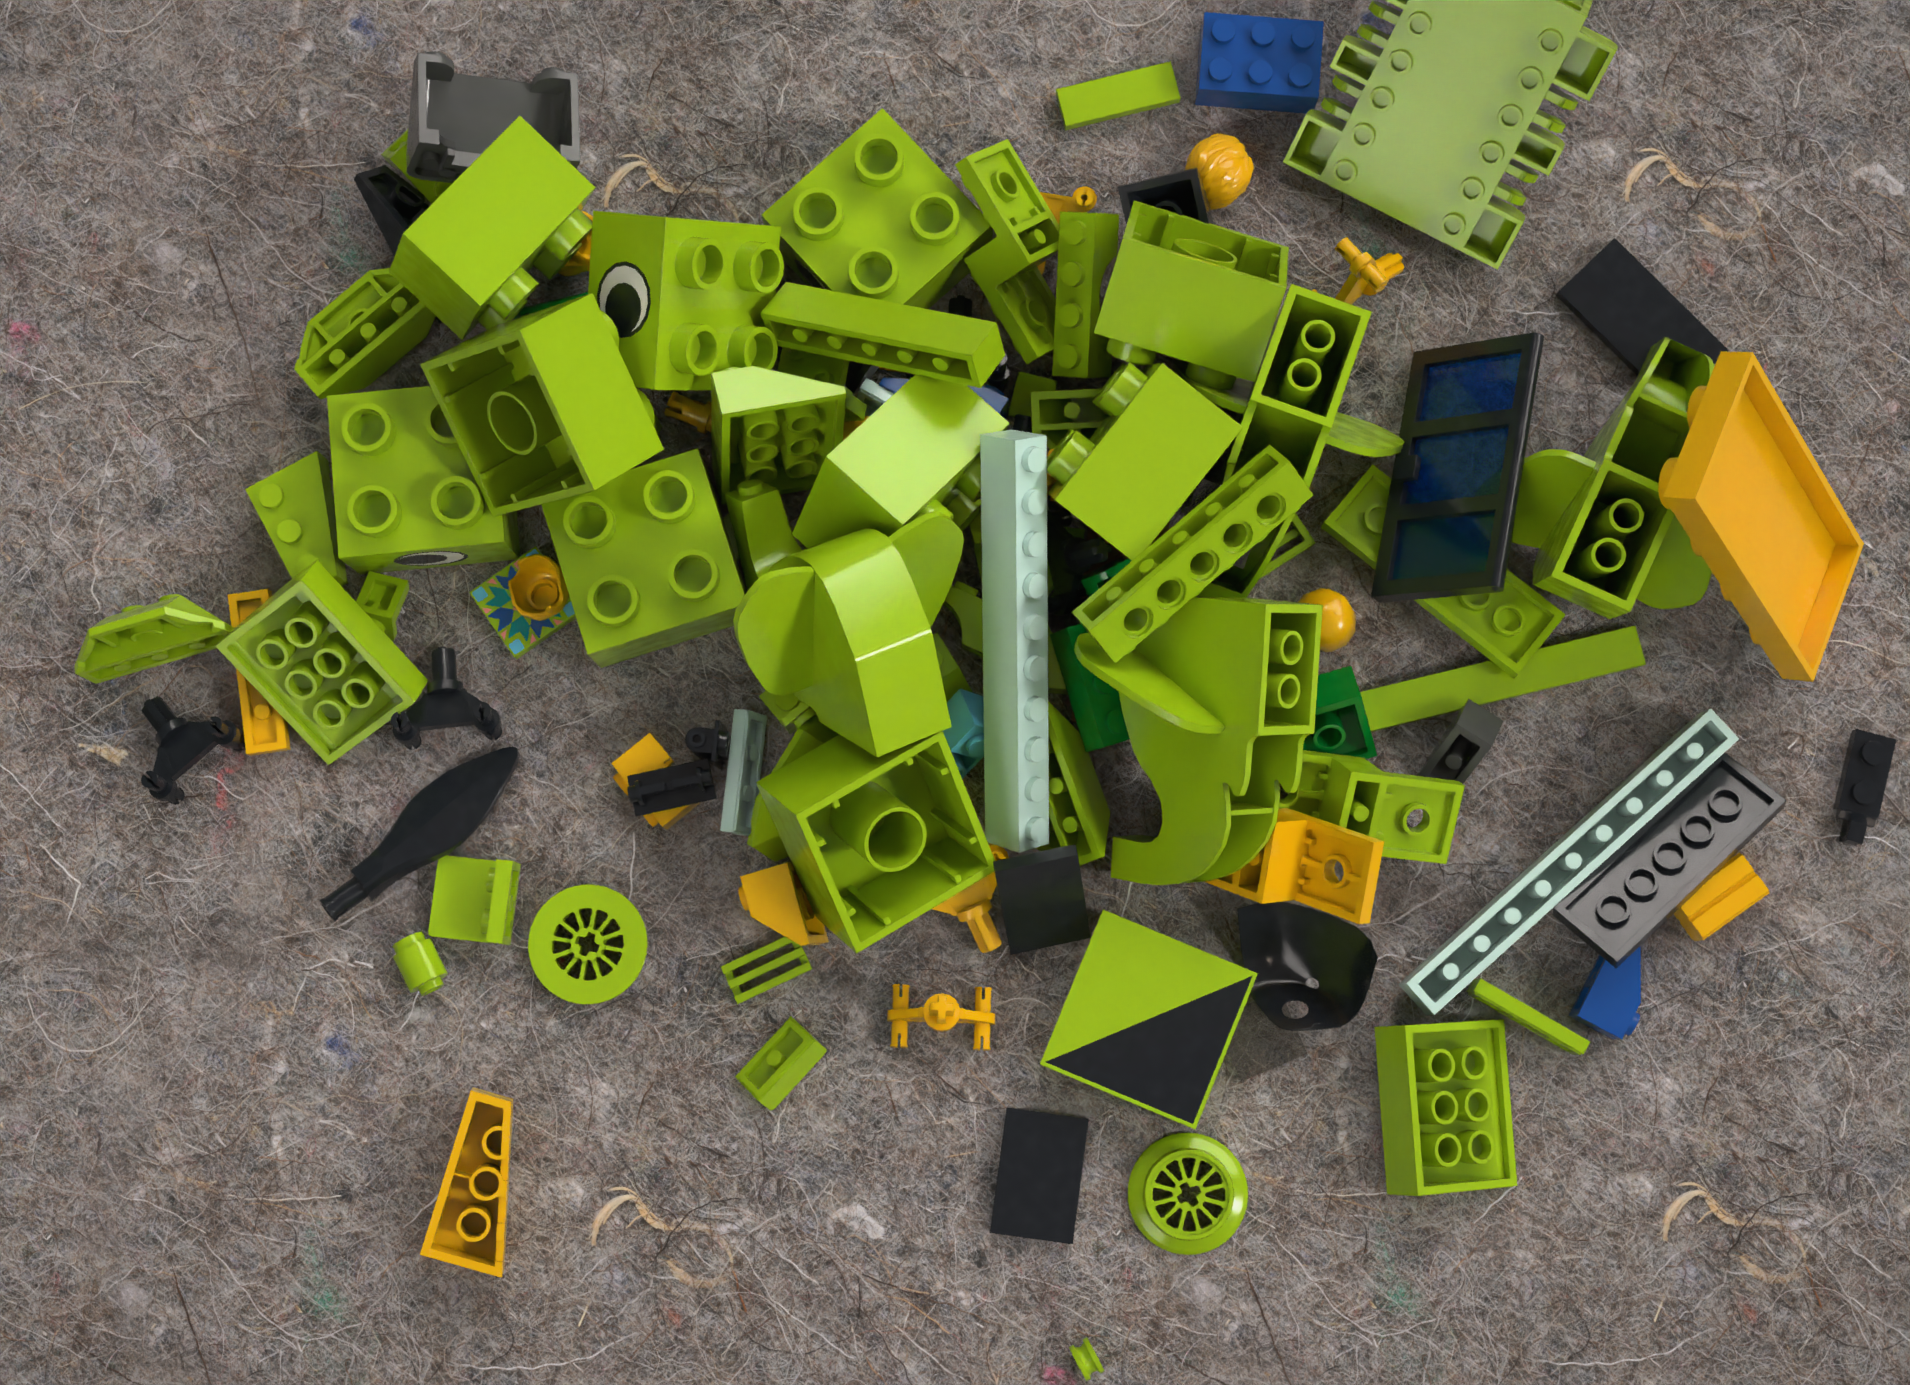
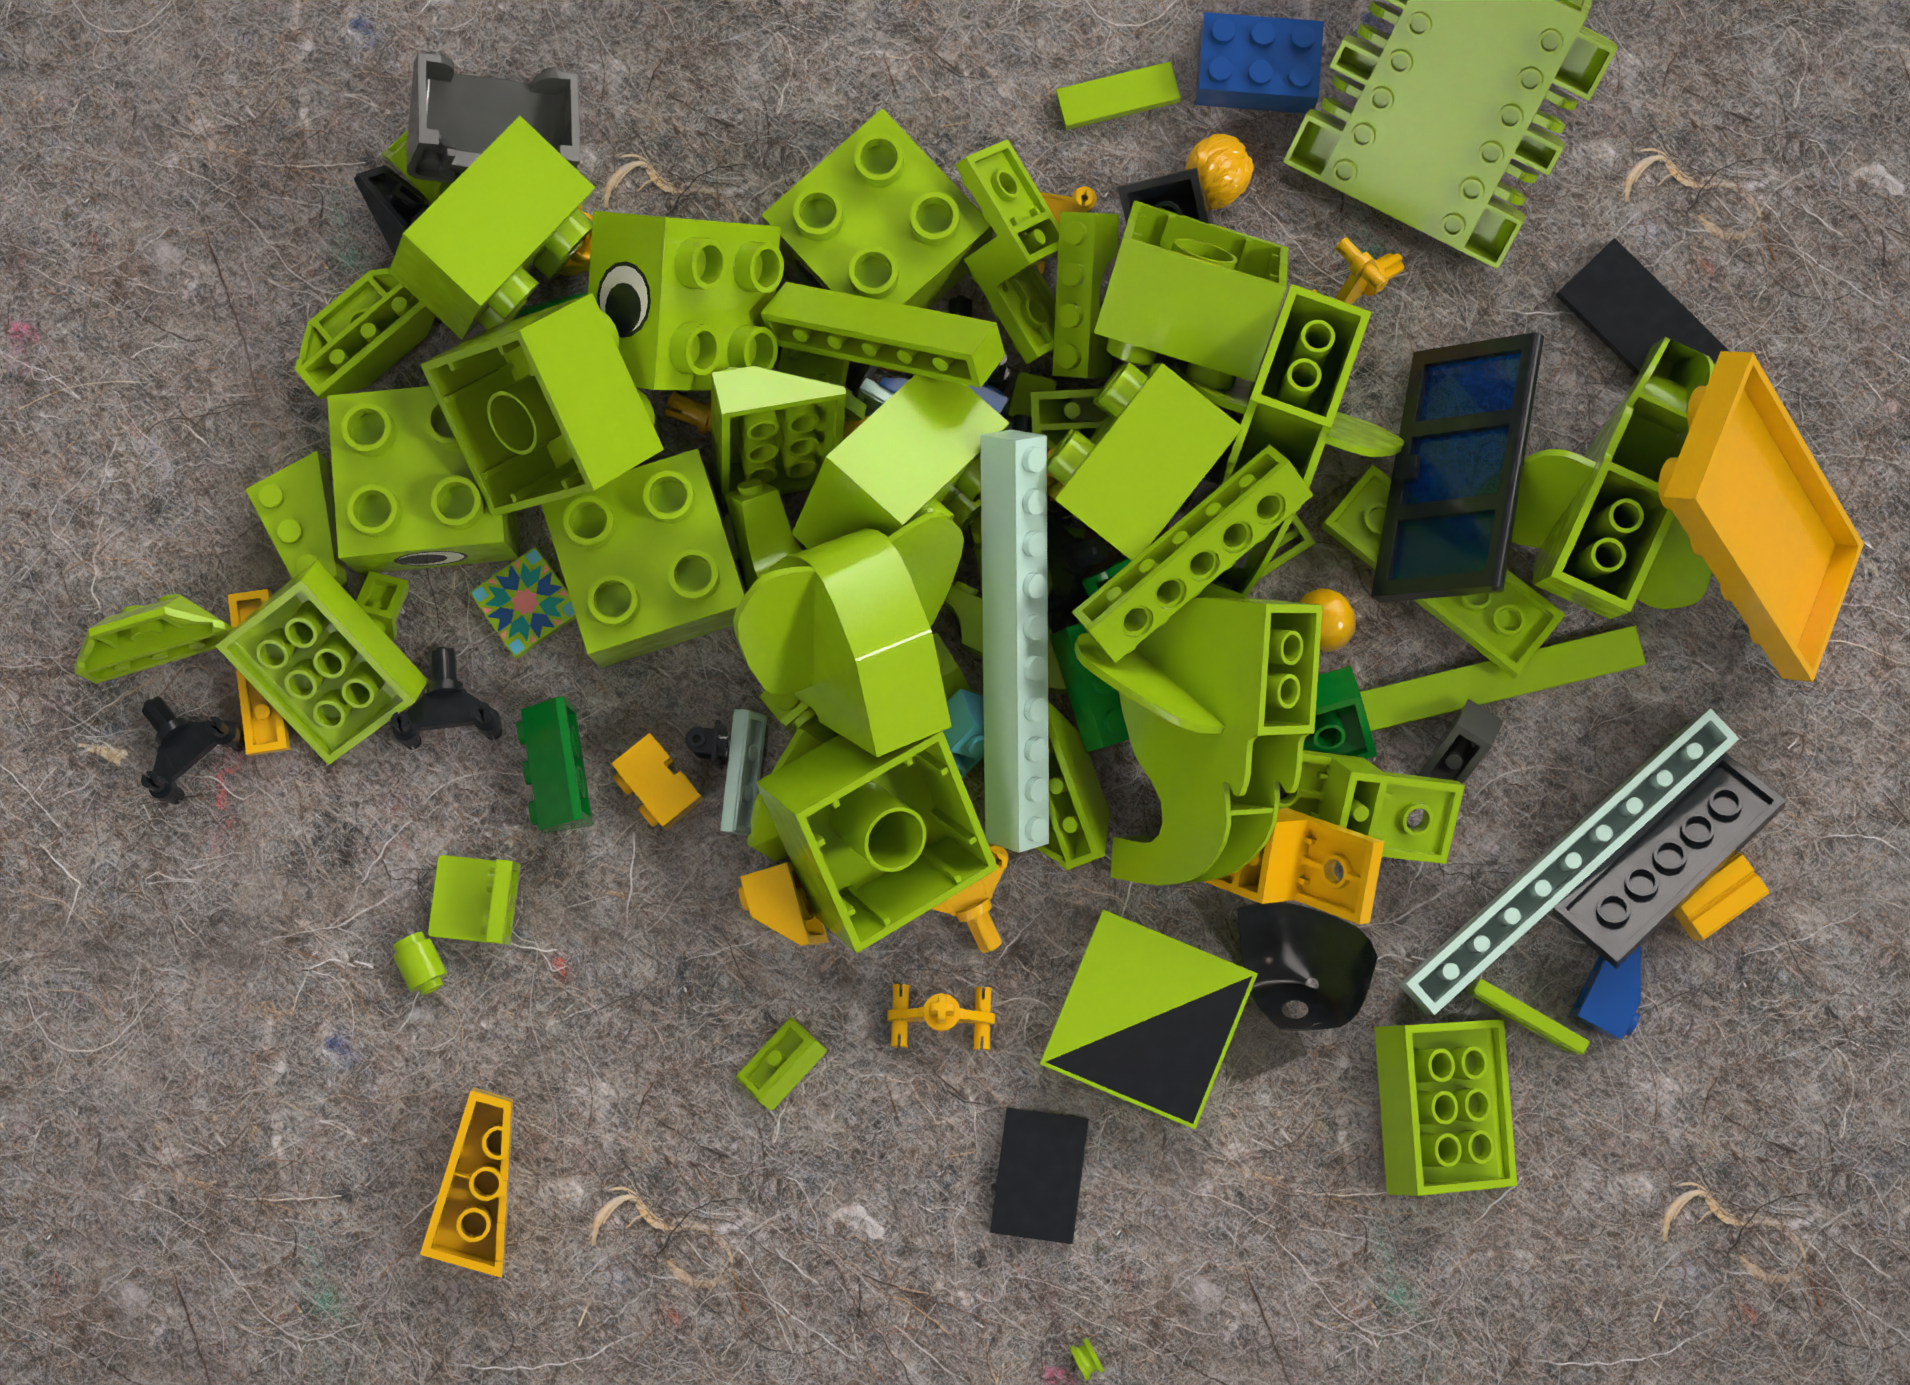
(428, 827): black animal -> none
(538, 587): yellow hair -> none
(543, 936): lime piece -> none
(554, 766): none -> green slope
(671, 787): black hinge -> none
(735, 982): lime tile -> none
(1042, 899): black tile -> none
(1143, 1182): lime piece -> none
(1862, 783): black hinge -> none

